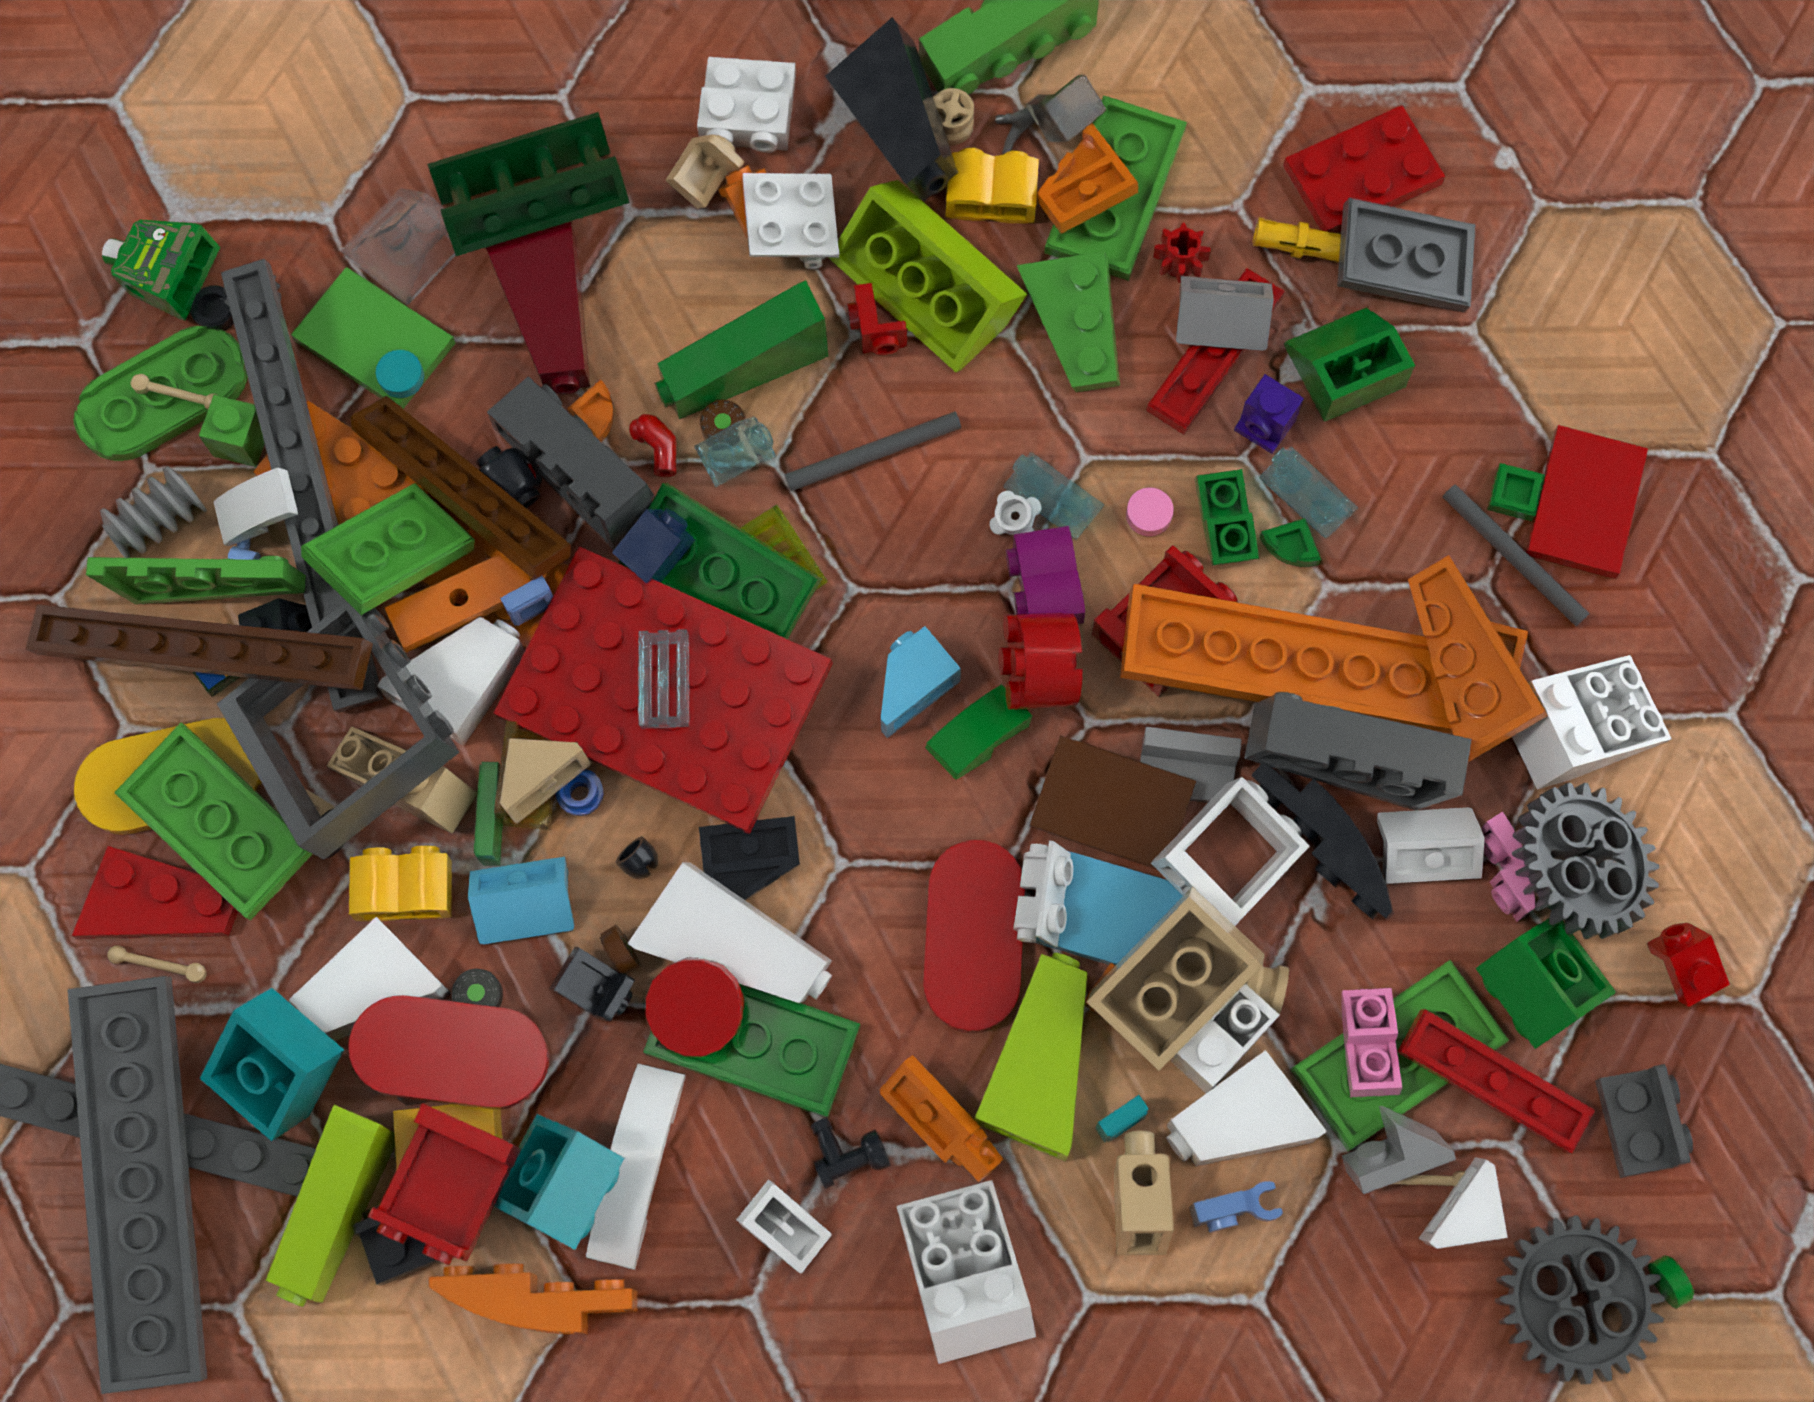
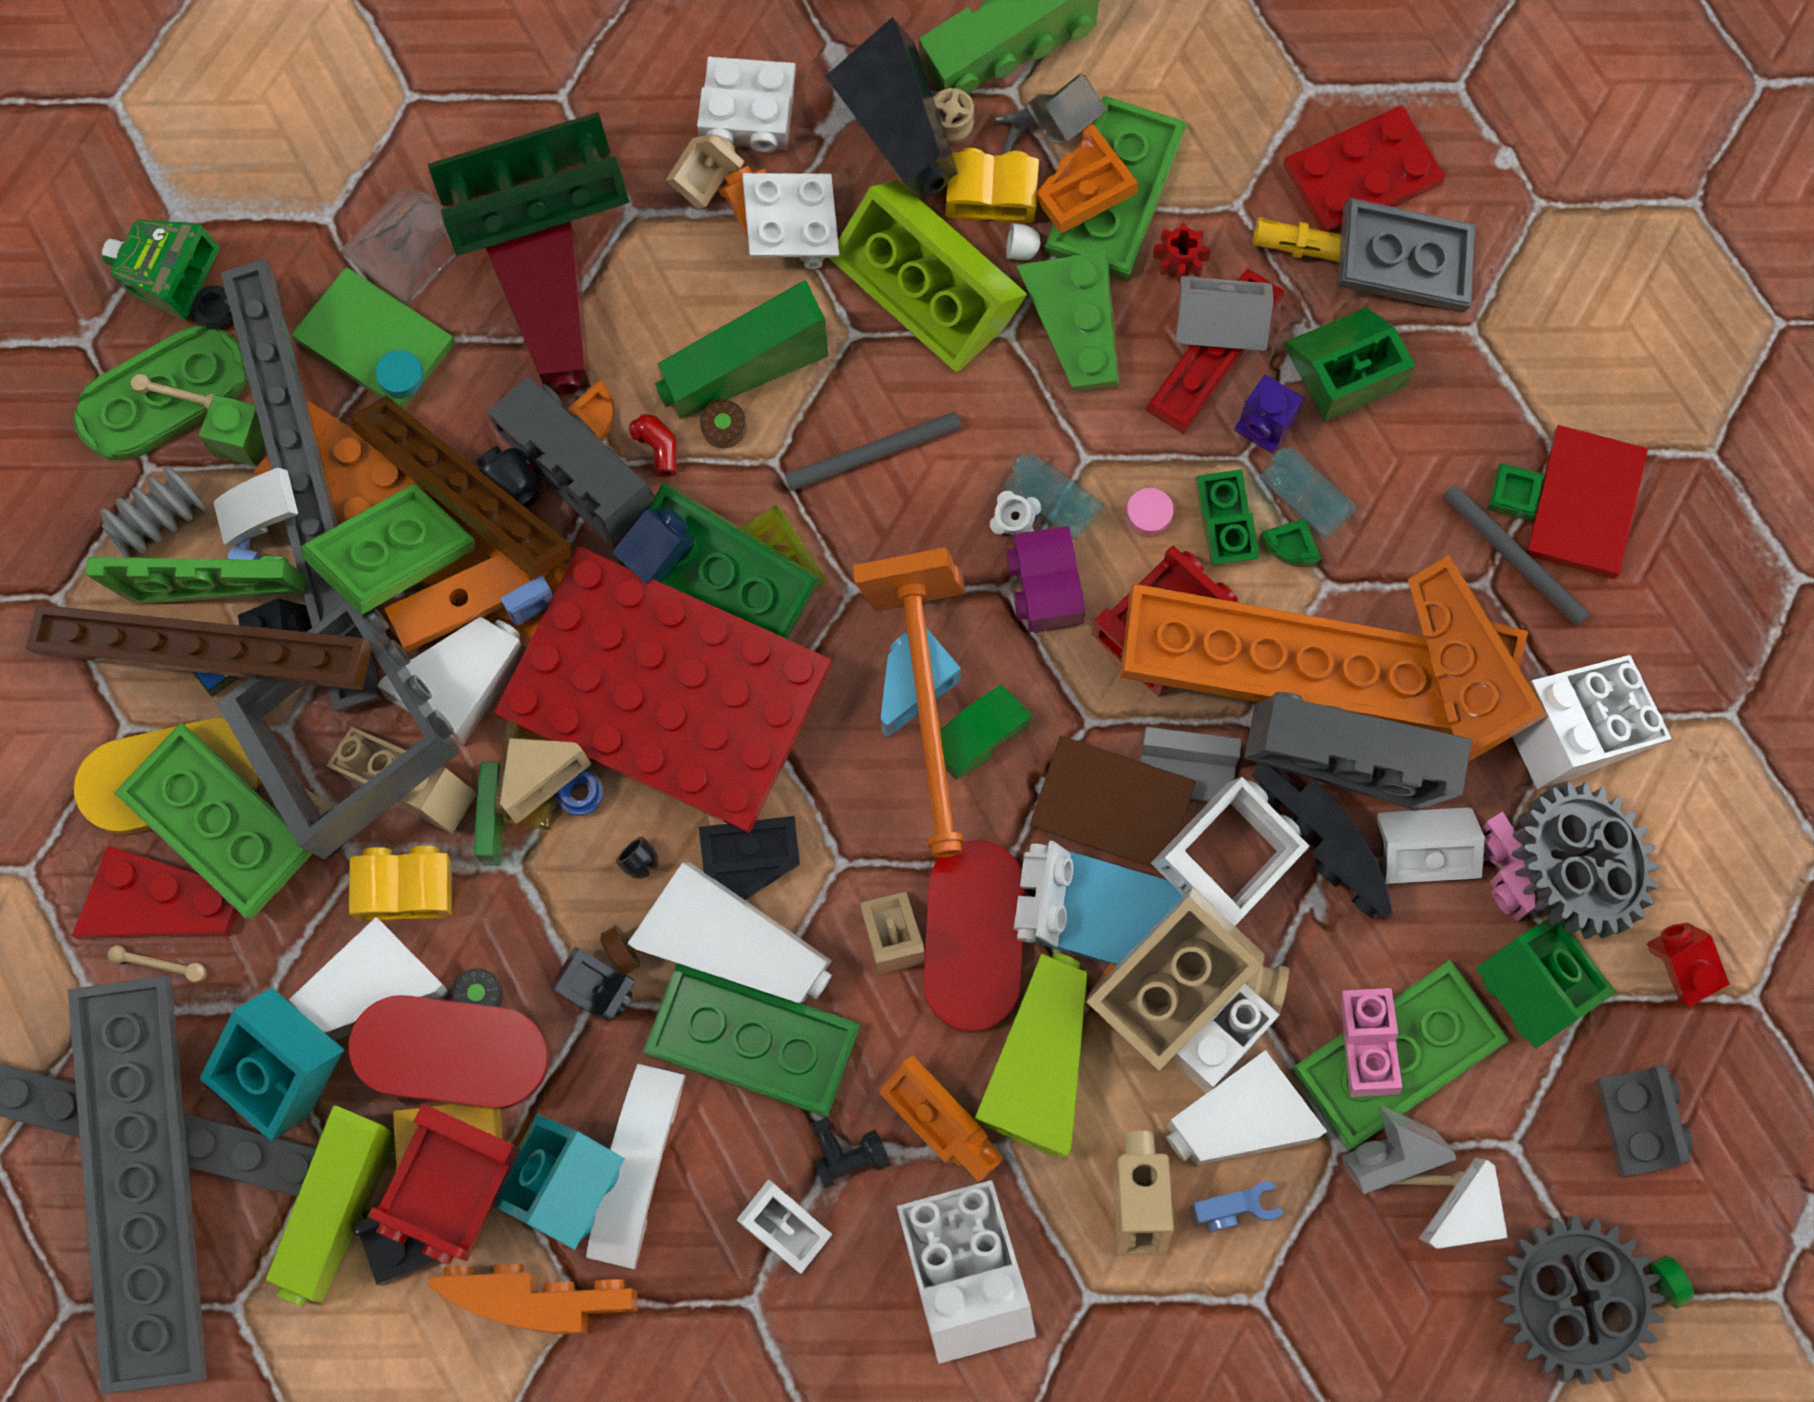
(520, 900): medium azure panel -> none
(663, 639): clear light blue tile -> none
(694, 1006): red tile -> none
(736, 450): clear light blue bracket -> none
(875, 337): red bracket -> none
(892, 933): none -> tan slope
(909, 583): none -> orange tile
(1022, 242): none -> white hinge
(1041, 660): red brick -> none
(1122, 1119): teal tile -> none
(1496, 1081): red tile -> none

